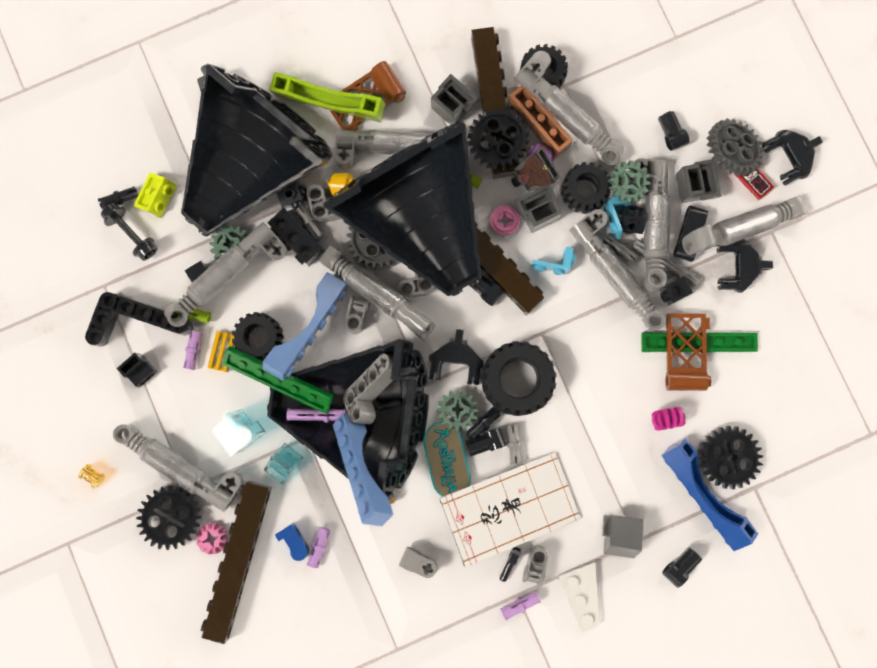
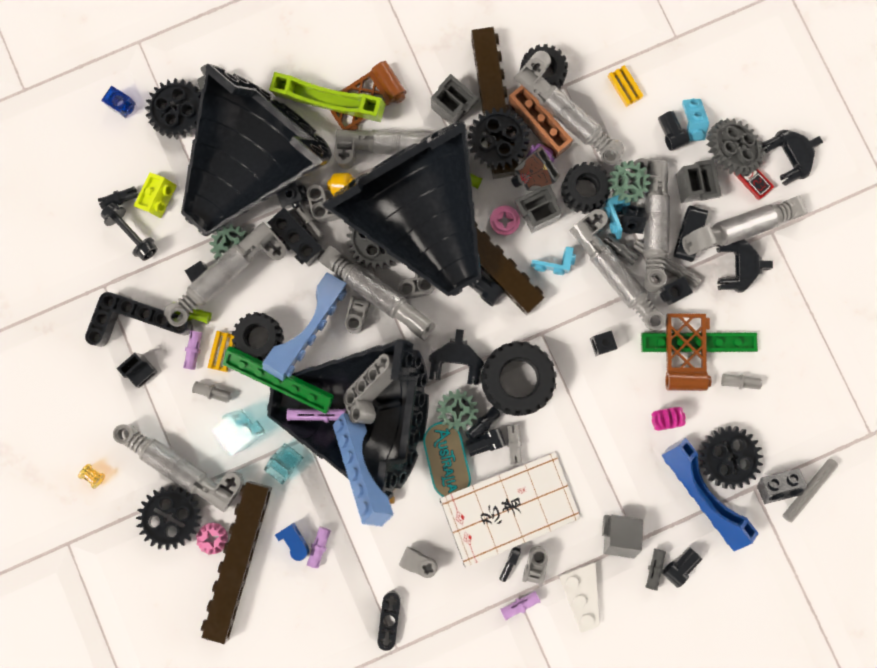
(112, 98): none -> clear blue brick
(168, 94): none -> black gear
(211, 392): none -> light grey axle
(381, 634): none -> black beam
(603, 343): none -> black brick
(632, 83): none -> yellow tile
(655, 569): none -> dark grey pin
(697, 119): none -> medium azure bracket
(741, 381): none -> light grey axle
(781, 486): none -> brick
(811, 489): none -> light grey axle

